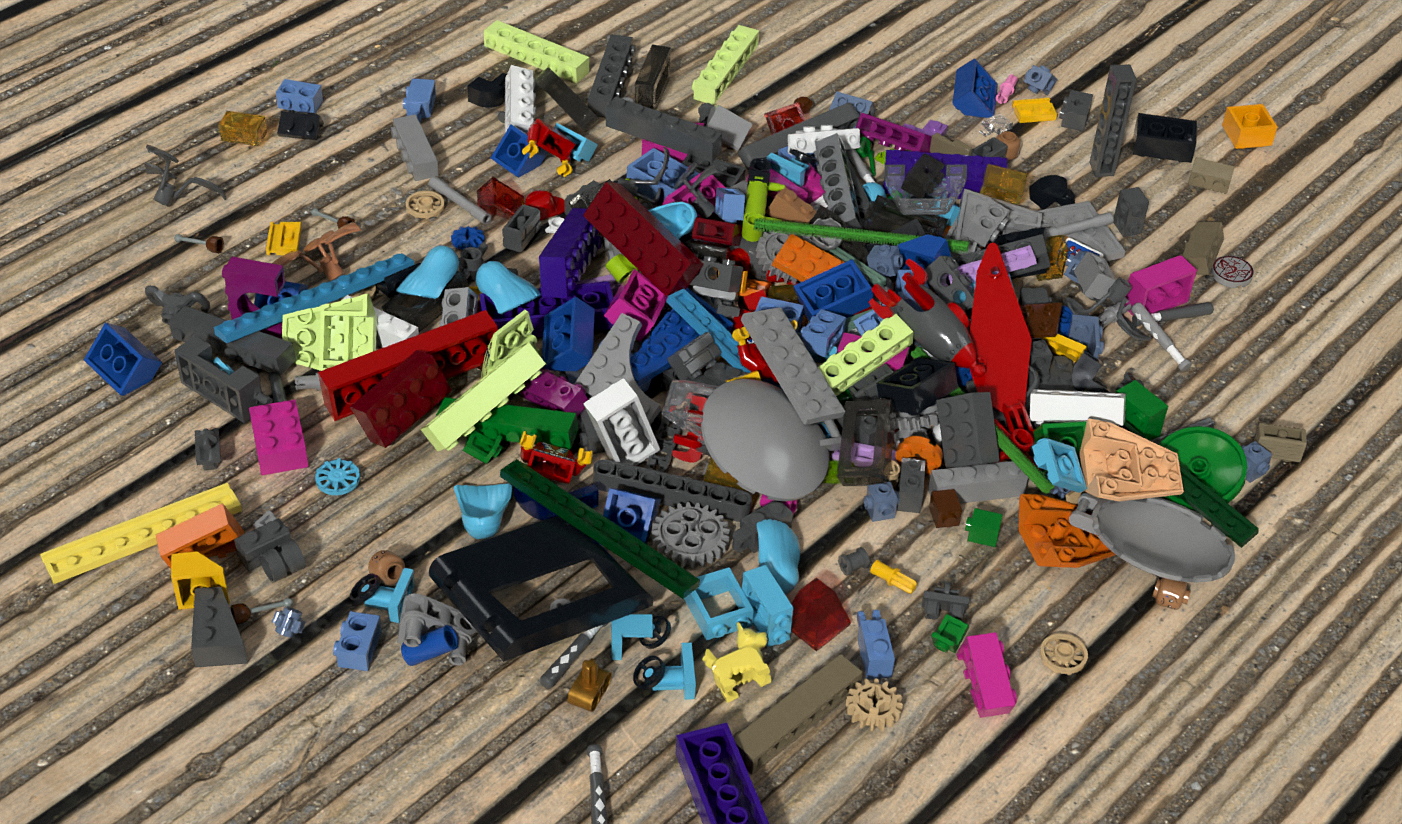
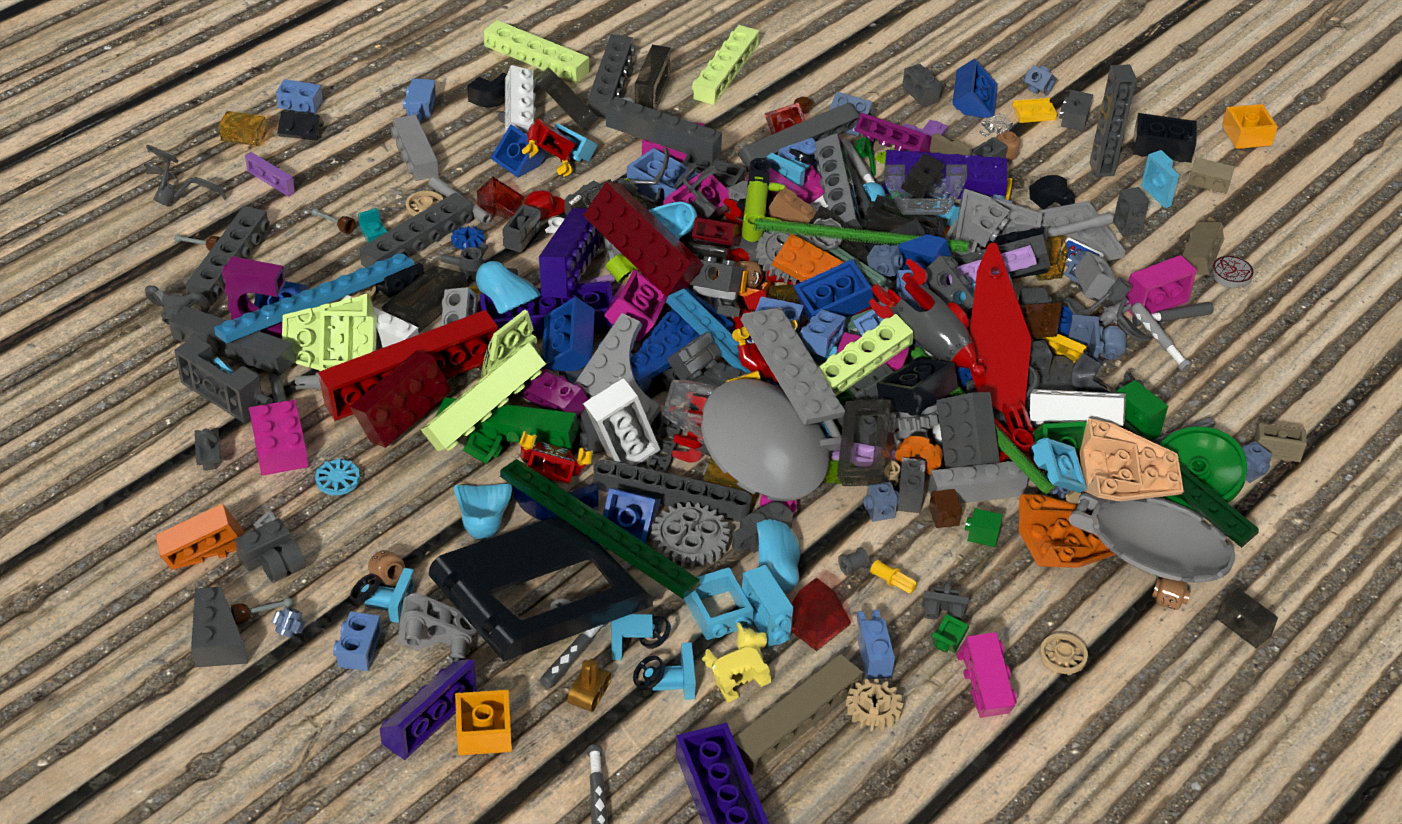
(121, 359): blue slope -> none
(131, 535): light yellow plate -> none
(194, 571): yellow slope -> none
(236, 241): none -> dark grey brick
(269, 174): none -> medium lavender plate
(283, 237): yellow plate -> none
(329, 264): nougat plant -> none
(371, 225): none -> teal bracket
(419, 230): none -> dark grey brick
(428, 709): none -> dark purple slope
(431, 646): blue pin -> none
(432, 274): medium azure hair -> none
(483, 722): none -> light orange brick
(704, 111): dark grey bush -> none
(729, 204): medium blue brick -> none
(731, 125): light grey slope -> none
(754, 275): none -> medium nougat head
(805, 139): white bracket -> none
(921, 85): none -> dark grey brick
(1003, 184): clear yellow brick -> none
(1006, 89): bright pink axle -> none
(1114, 342): none -> sand blue head
(1160, 178): none -> medium azure plate
(1247, 618): none -> clear smoke brick

